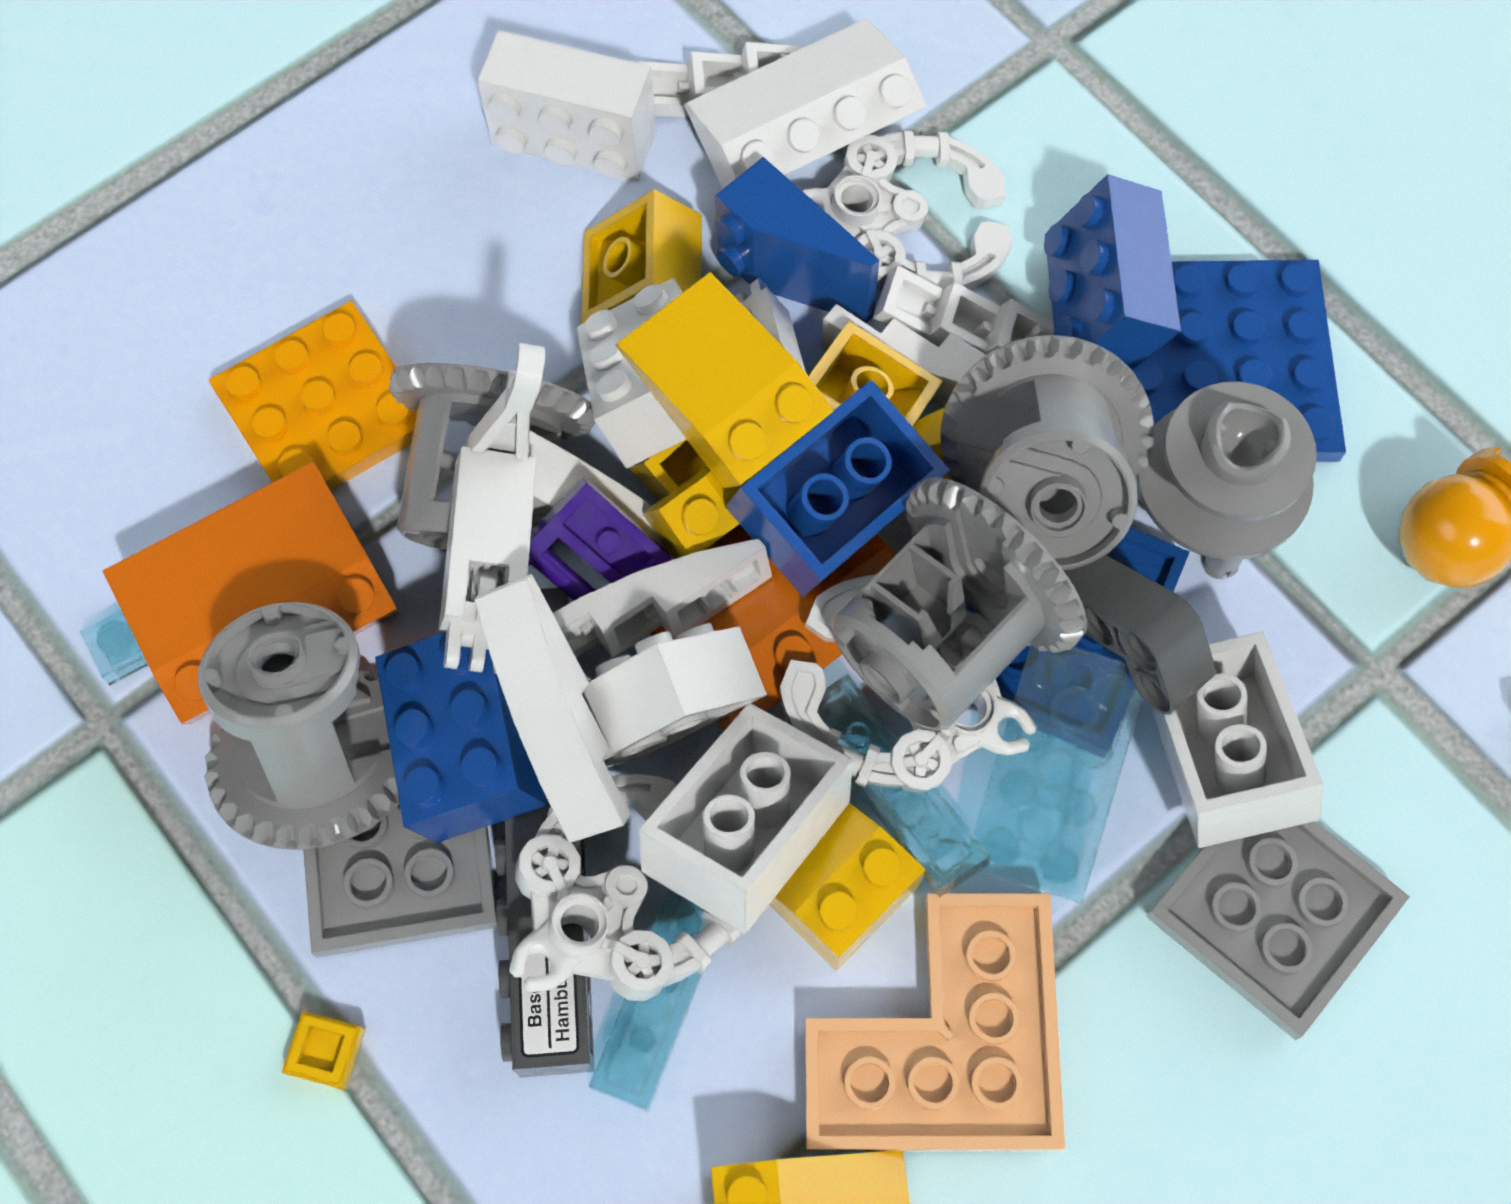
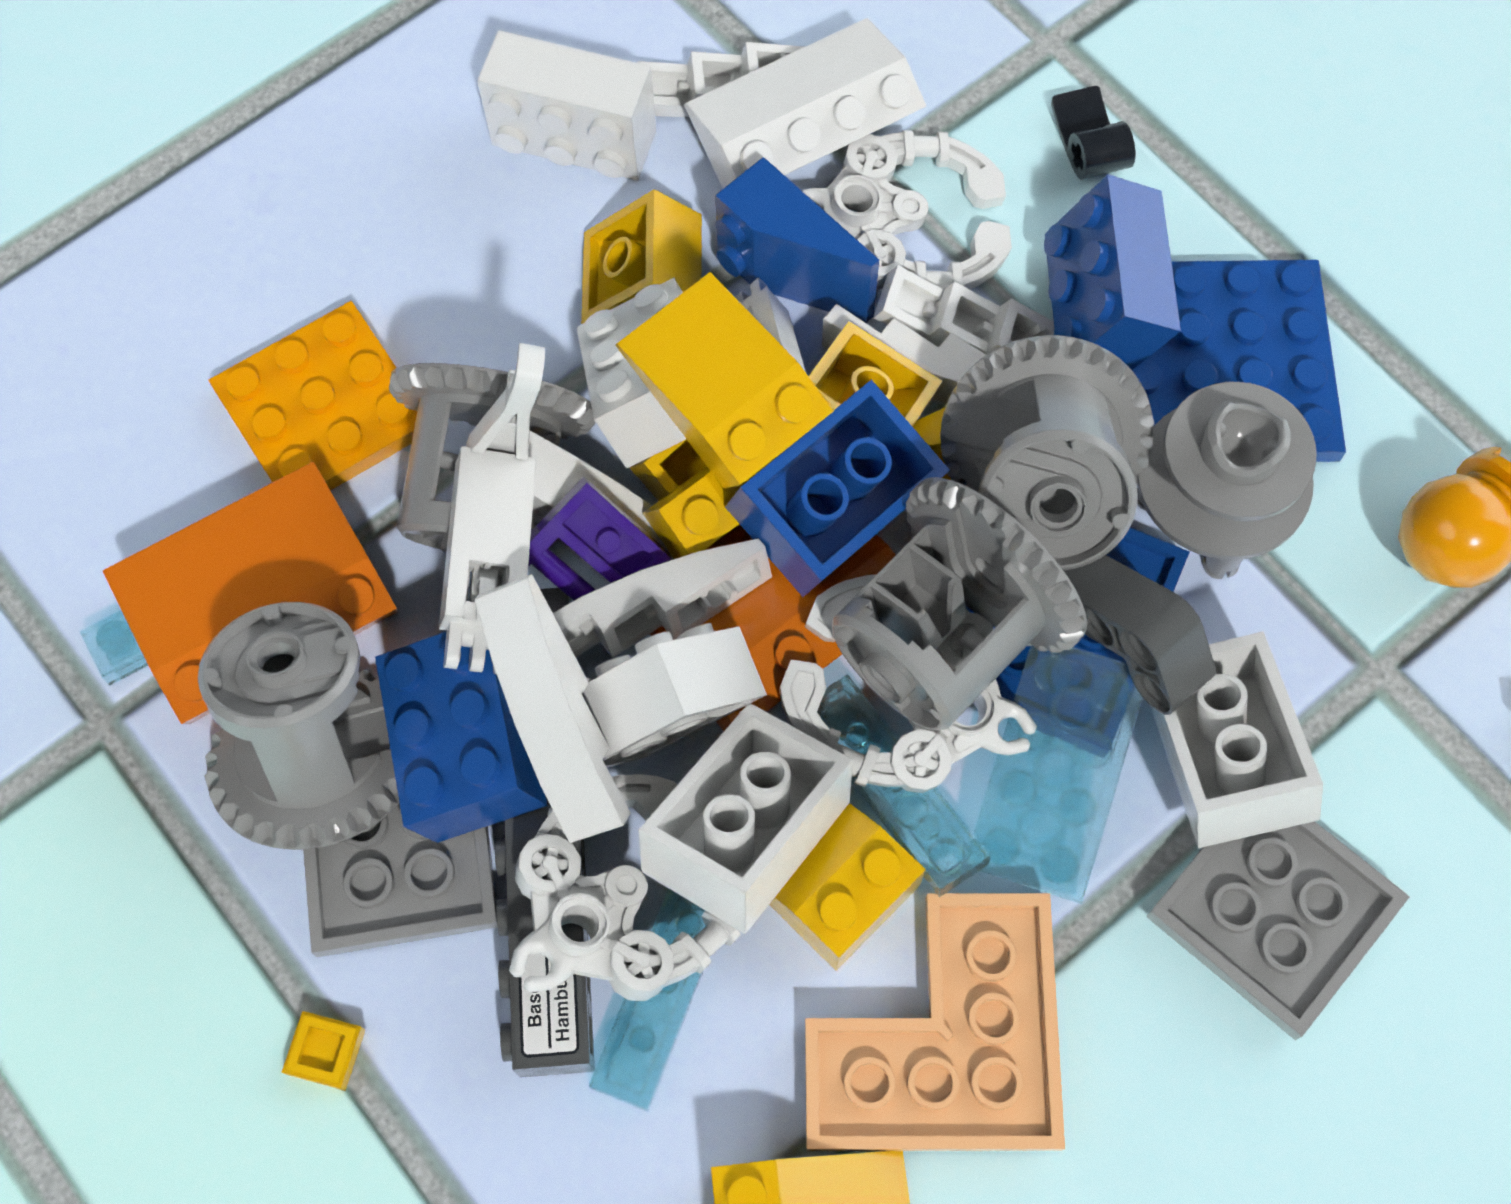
(1087, 135): none -> black panel

